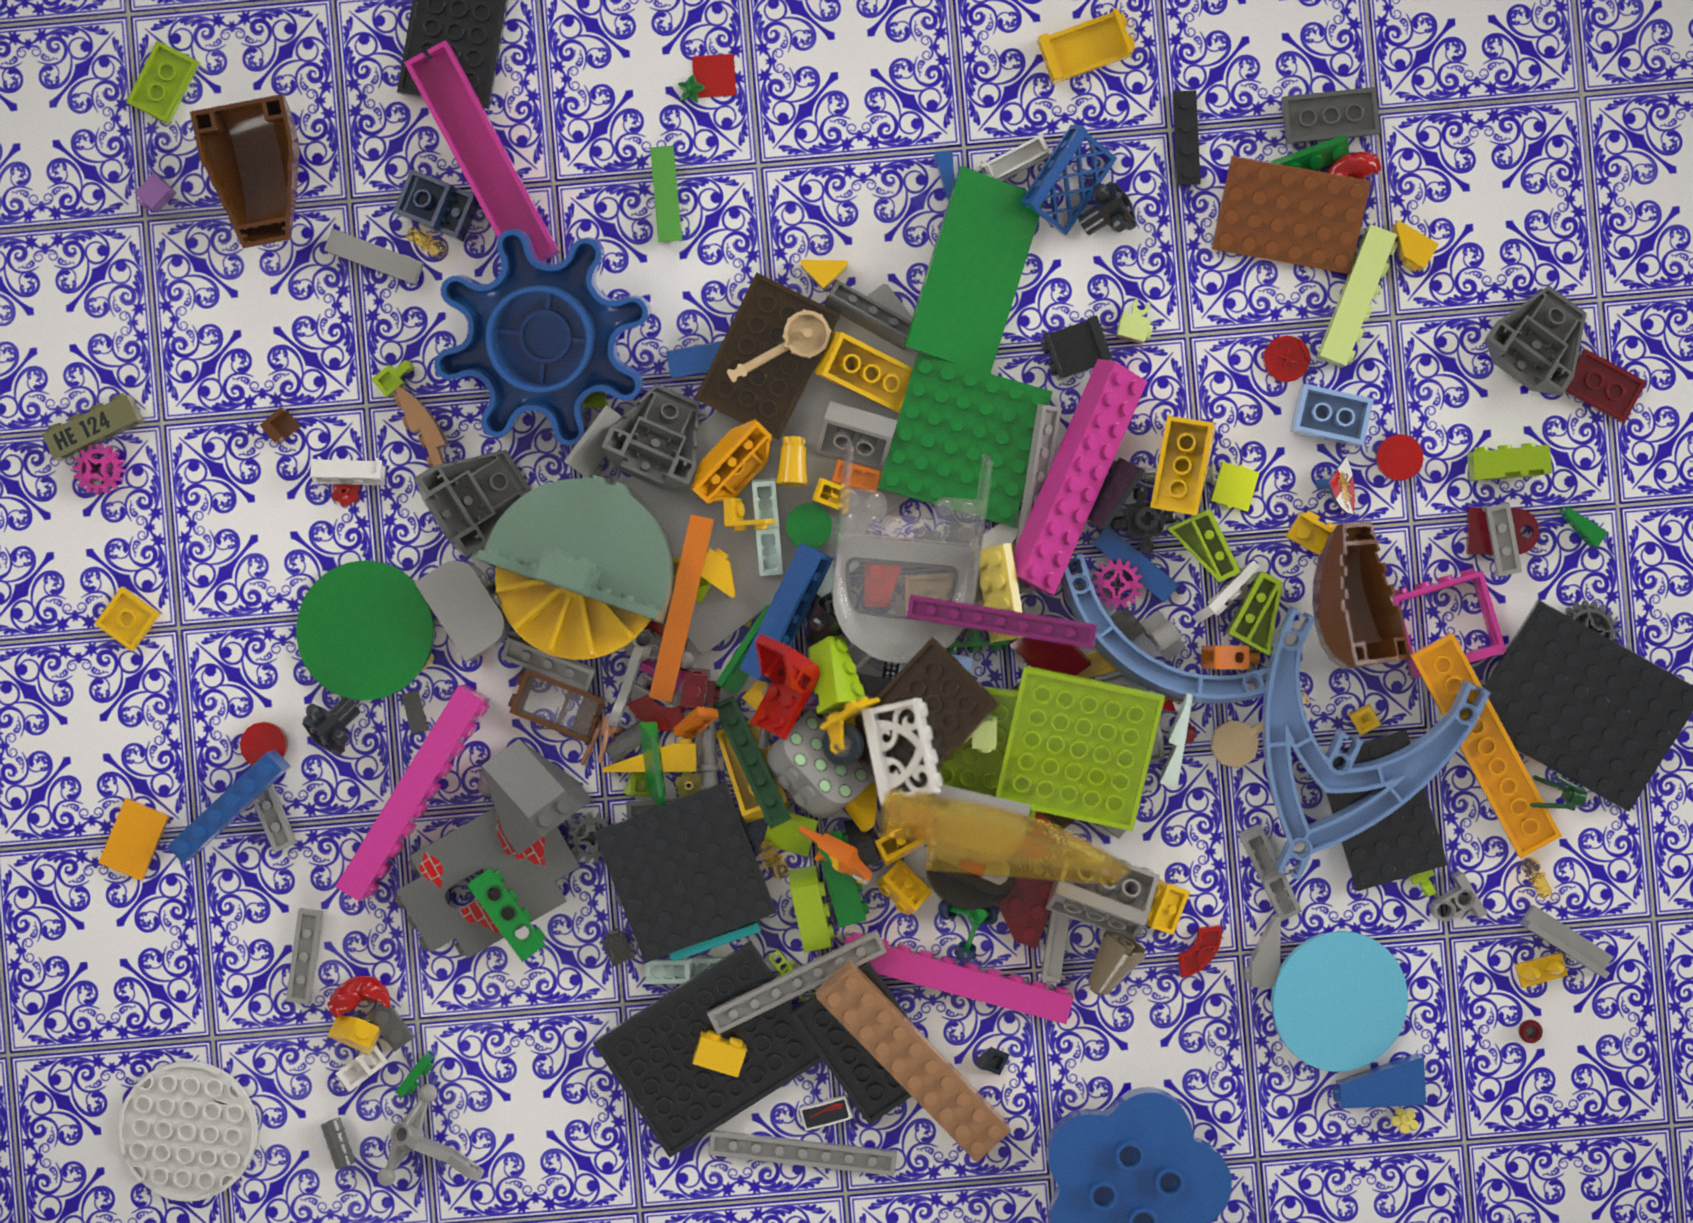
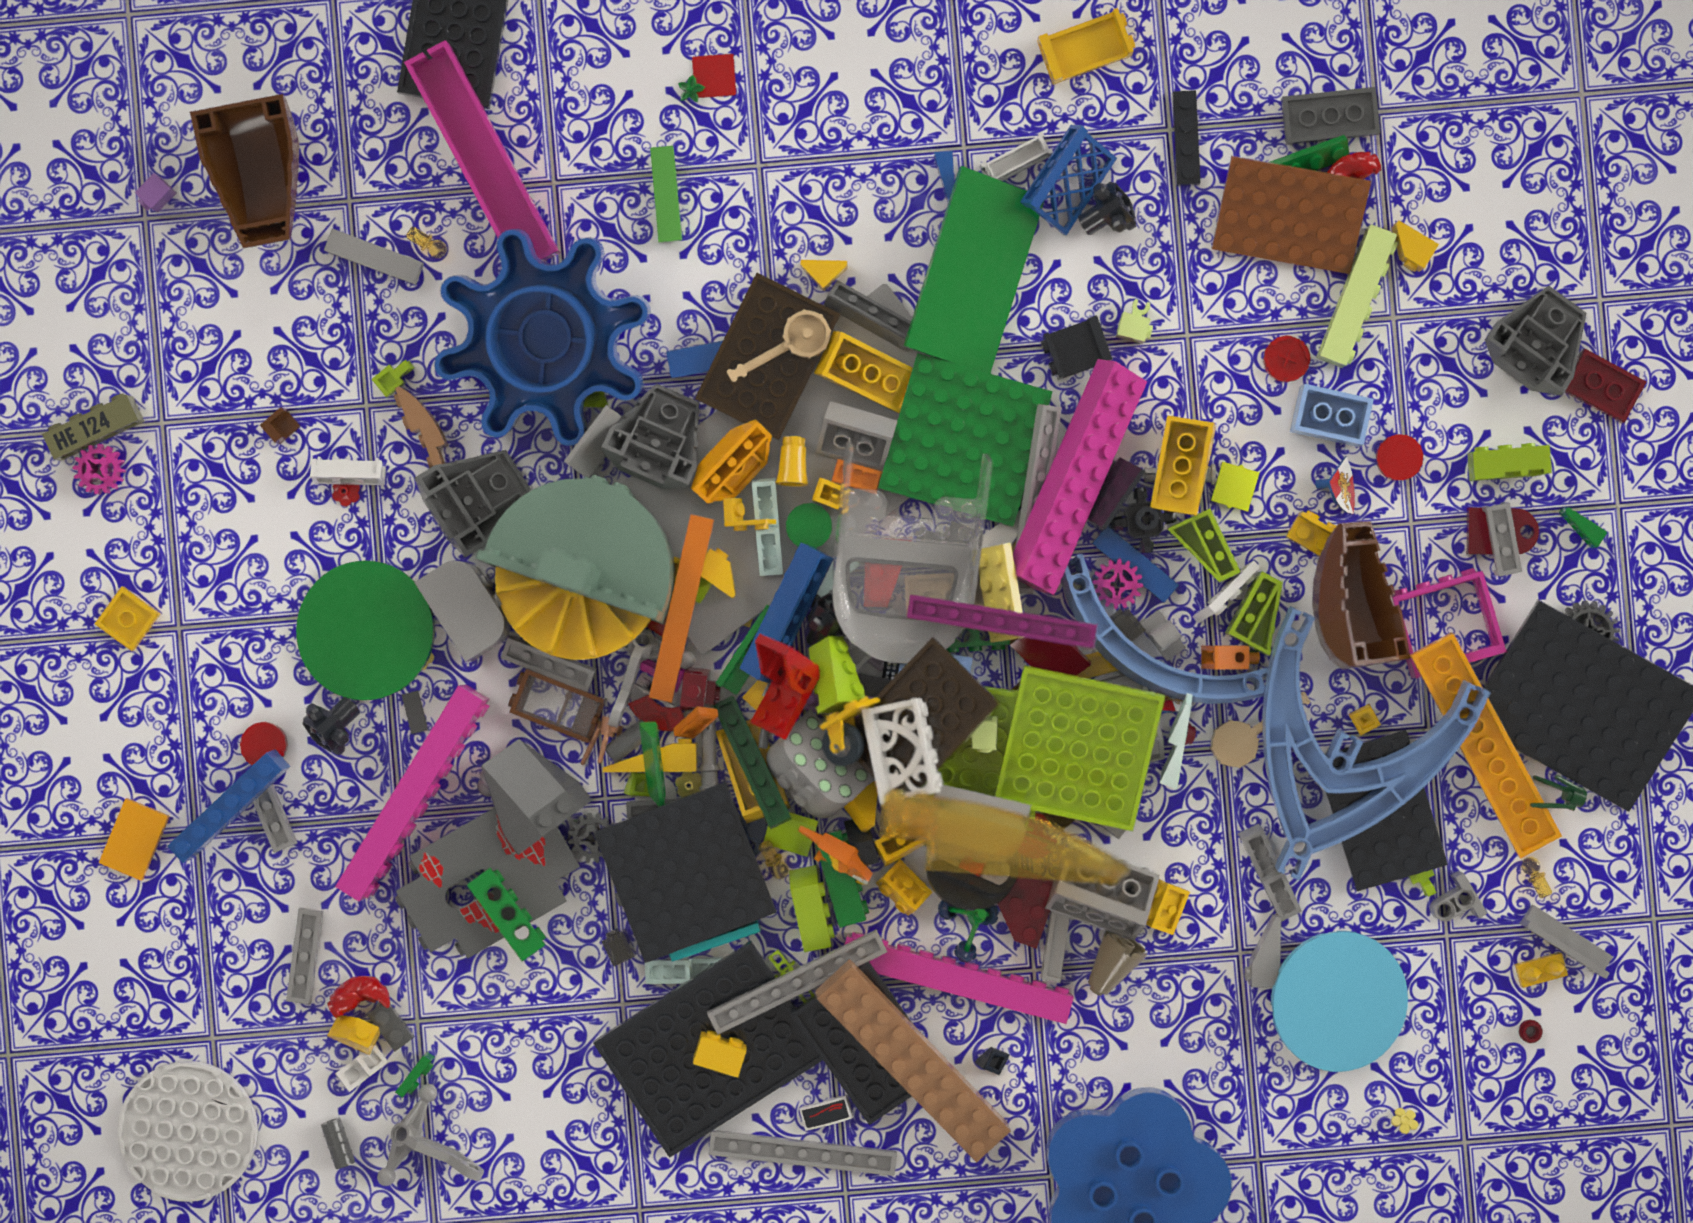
(163, 82): lime tile -> none
(436, 205): dark blue slope -> none
(1202, 950): red tile -> none
(1384, 1086): blue slope -> none

